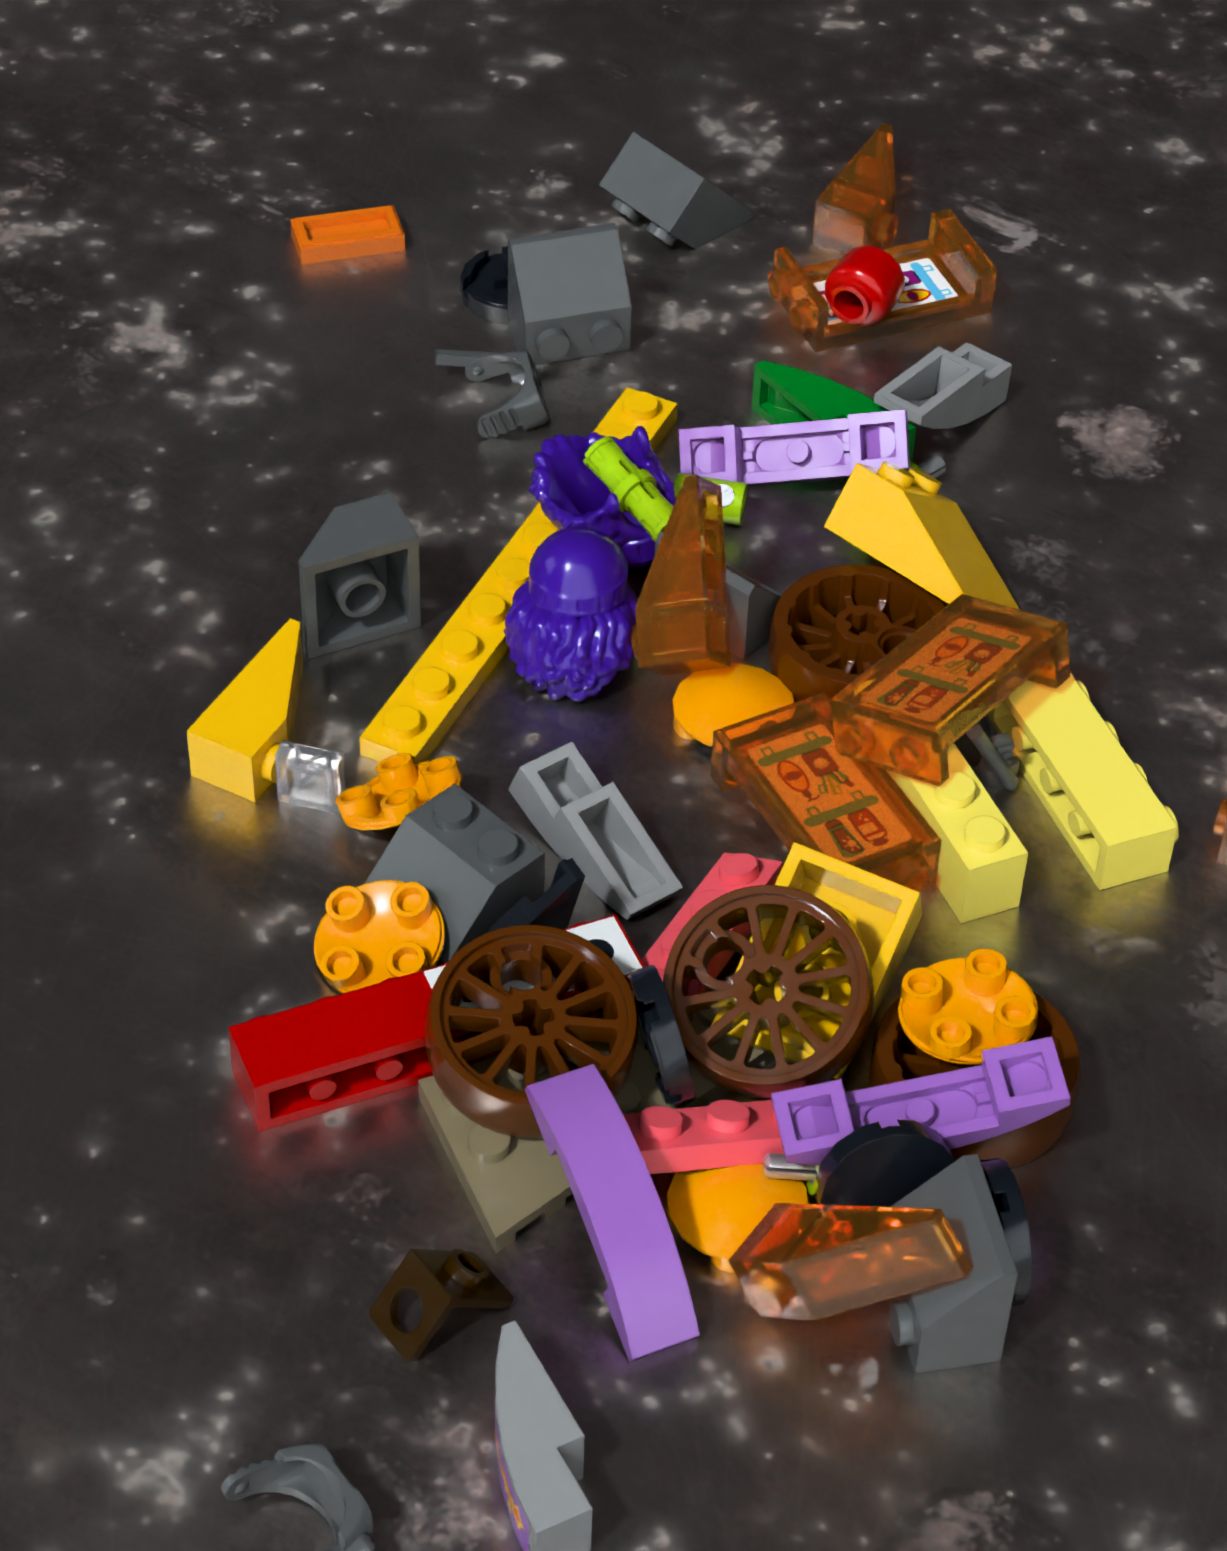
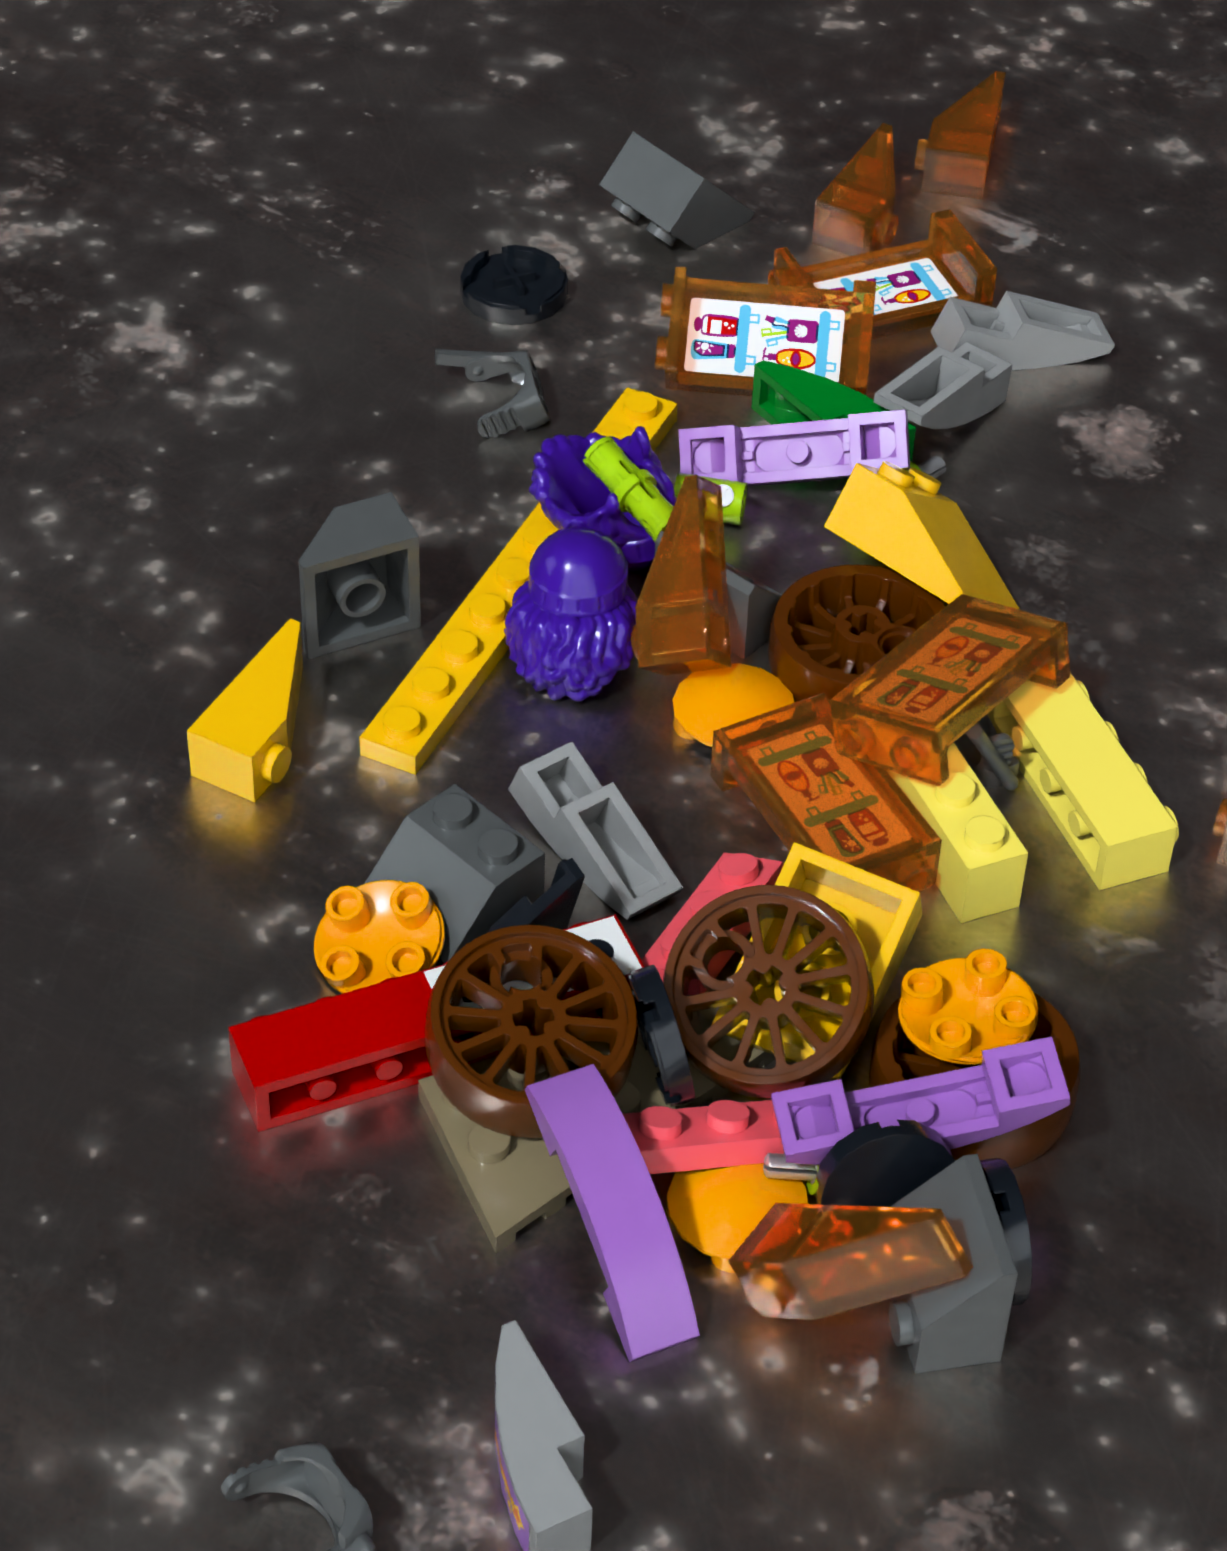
(309, 776): clear tile -> none
(347, 234): orange tile -> none
(396, 791): light orange dish -> none
(443, 1282): dark brown bracket -> none
(568, 294): dark grey slope -> none
(730, 326): none -> panel
(864, 285): red head -> none
(962, 142): none -> clear orange slope
(1024, 331): none -> light grey slope

